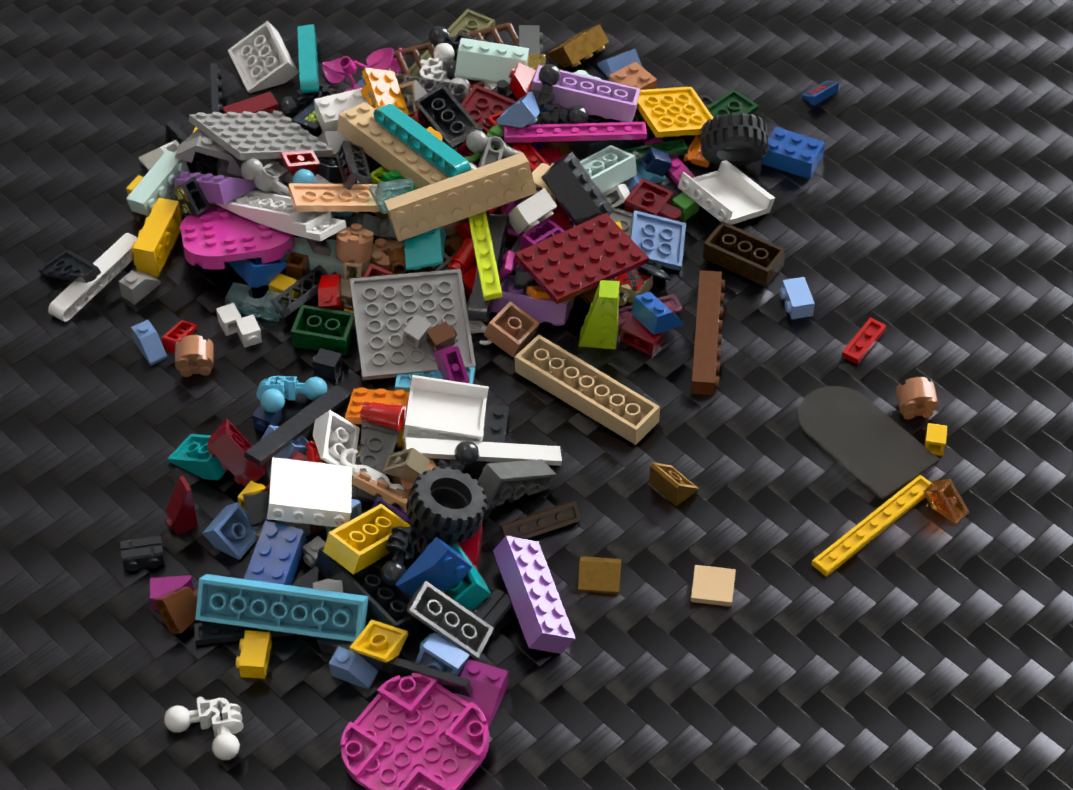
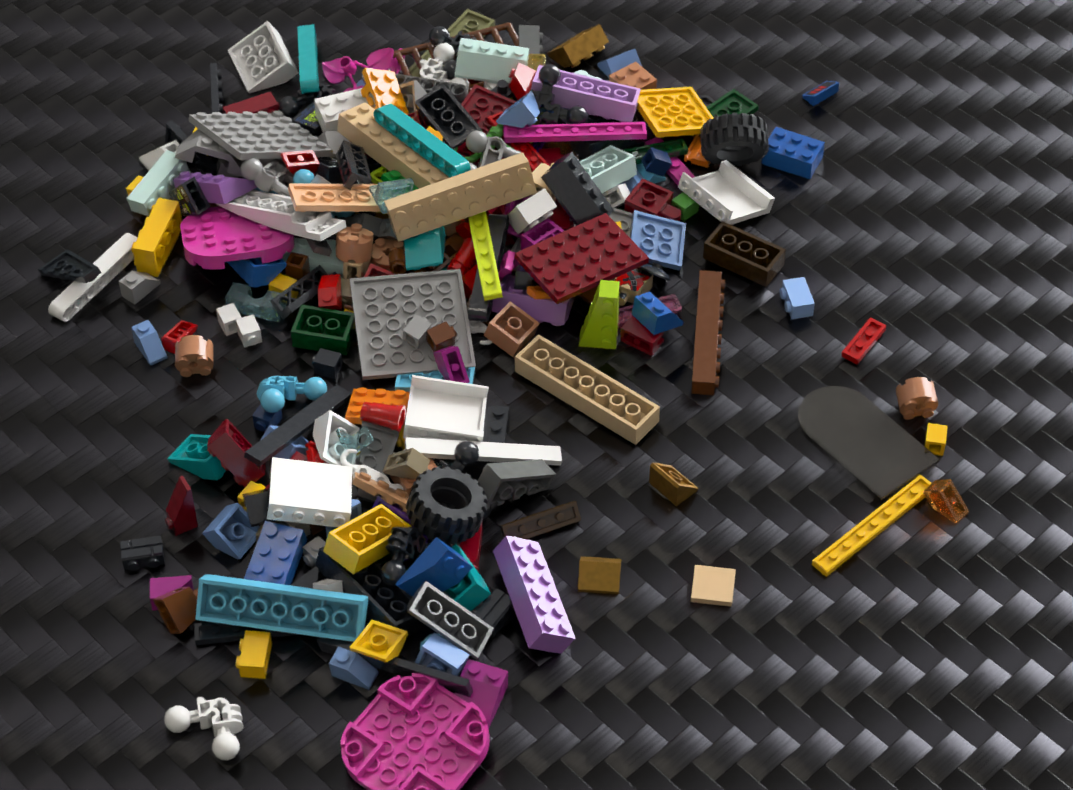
(352, 442): none -> clear light blue bracket

